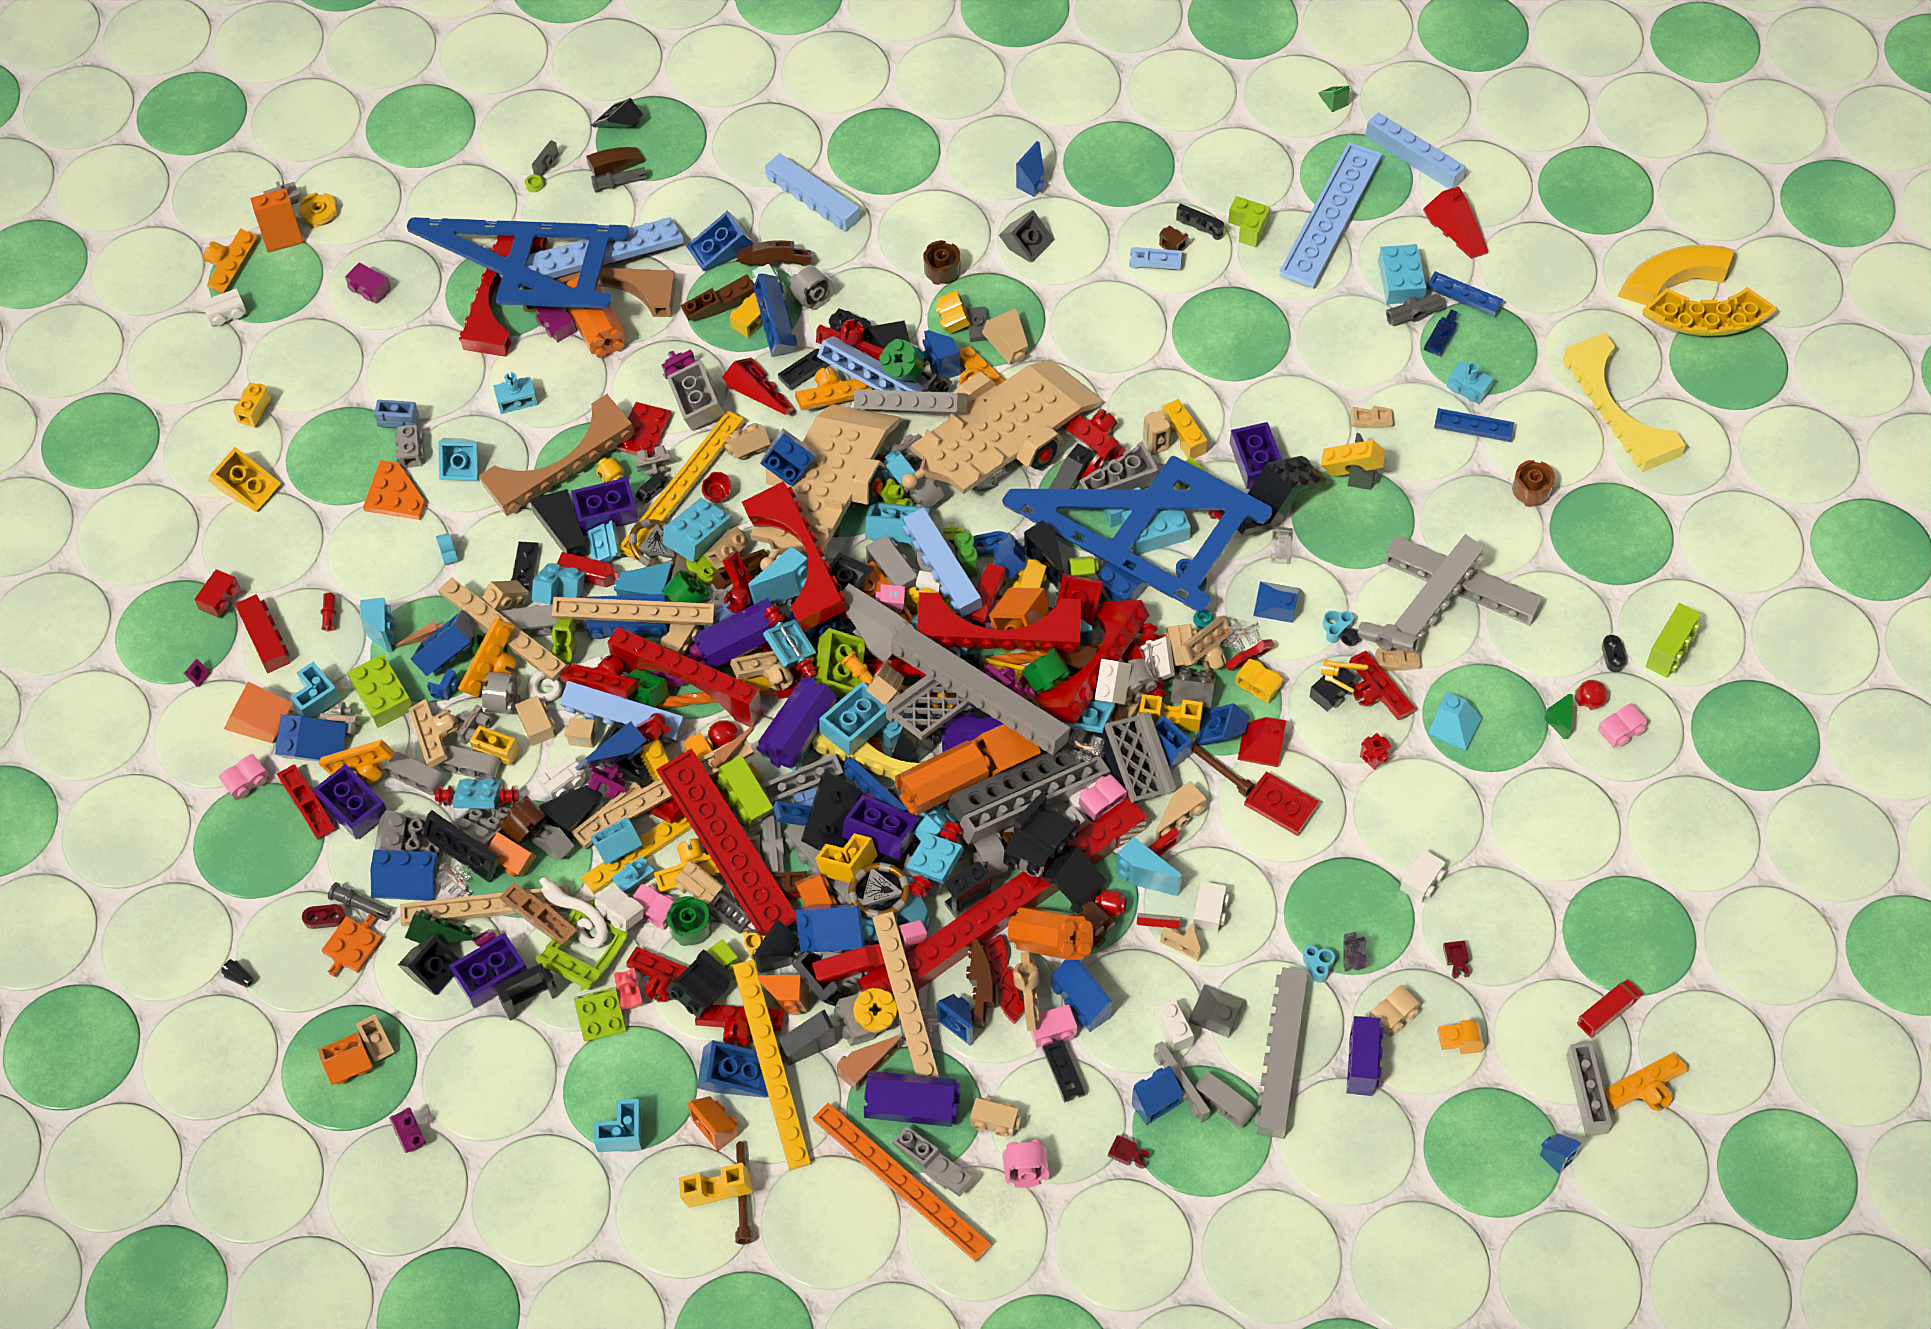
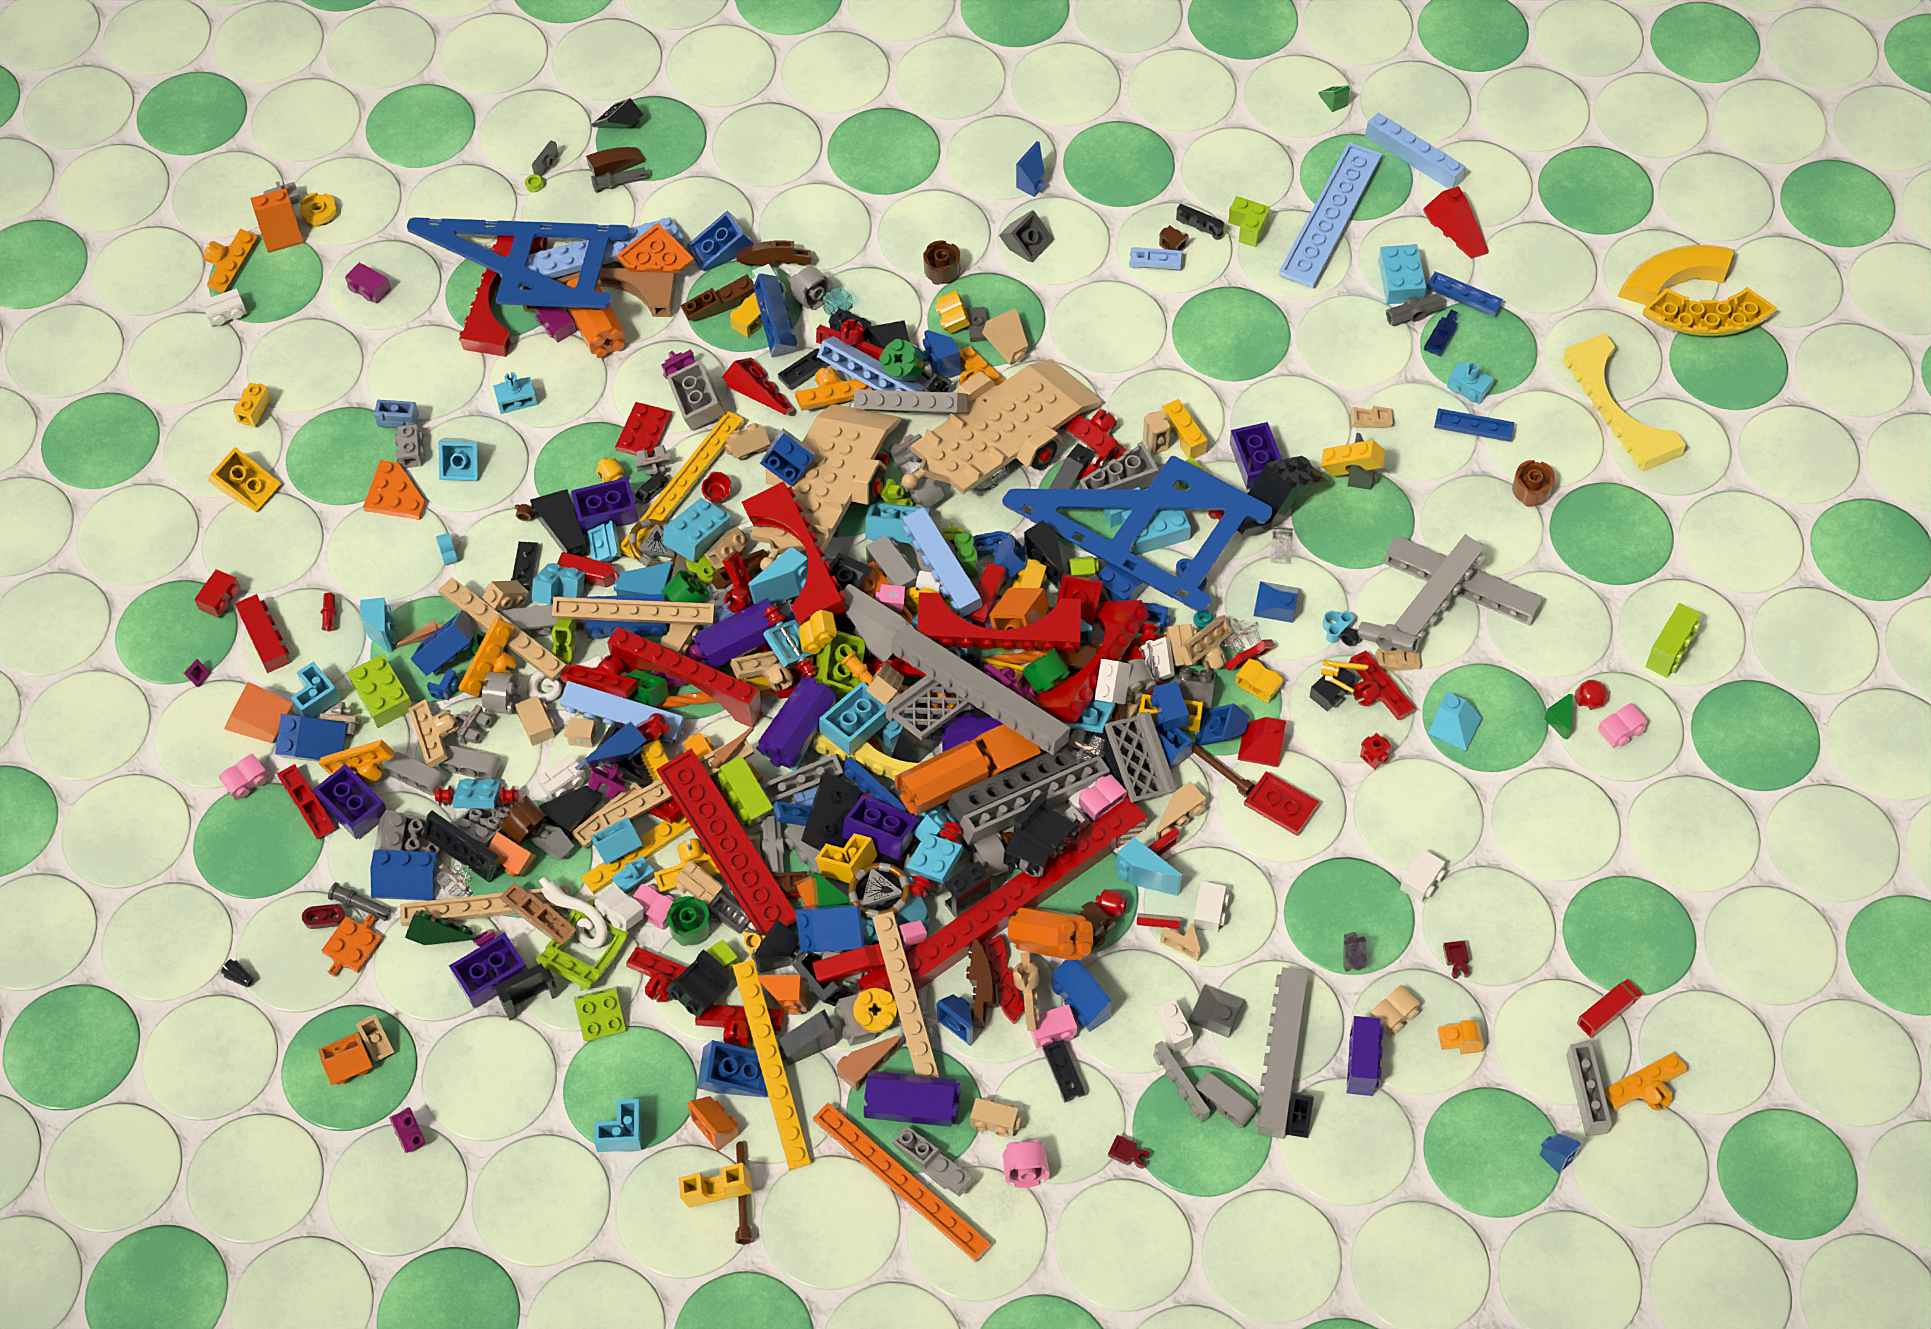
(429, 964): black slope -> none
(495, 744): yellow brick -> none
(516, 488): medium nougat arch -> none
(524, 512): none -> reddish brown plate
(628, 989): coral hips -> none
(655, 253): none -> orange plate
(722, 733): red hair -> none
(812, 192): light blue brick -> none
(817, 632): none -> yellow brick
(826, 893): none -> green slope
(837, 299): none -> clear light blue brick
(896, 466): medium azure brick -> none
(1075, 877): black panel -> none
(1156, 1095): blue slope -> none
(1158, 614): none -> blue bracket
(1170, 706): none -> blue brick
(1299, 1115): none -> black slope
(1314, 963): medium azure piece -> none
(1609, 654): black beam -> none

